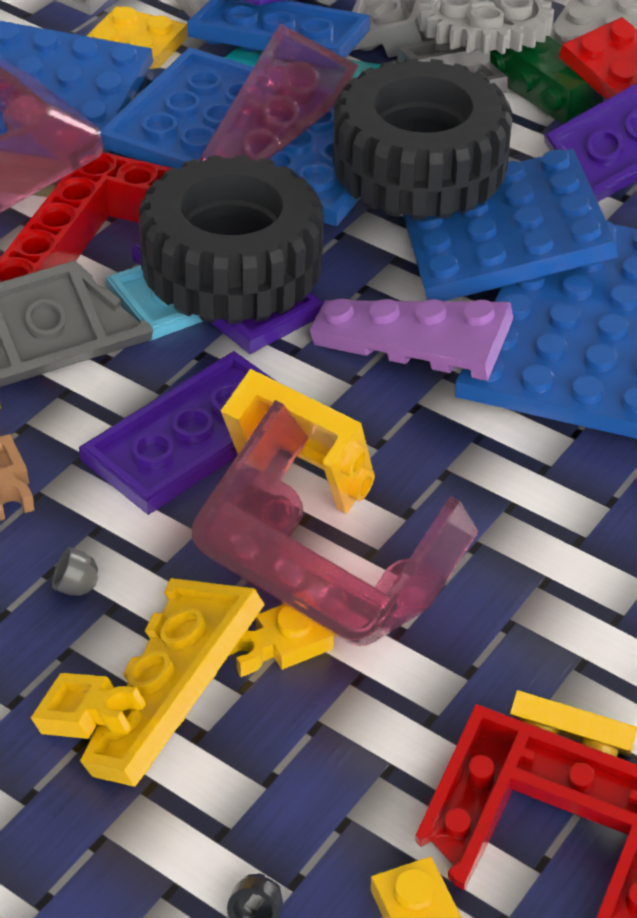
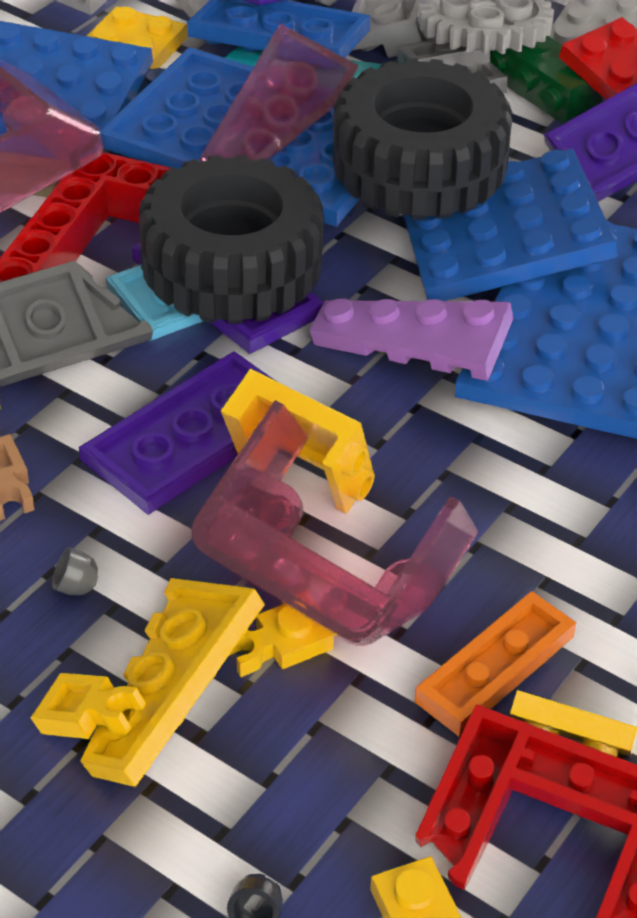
(495, 661): none -> orange plate

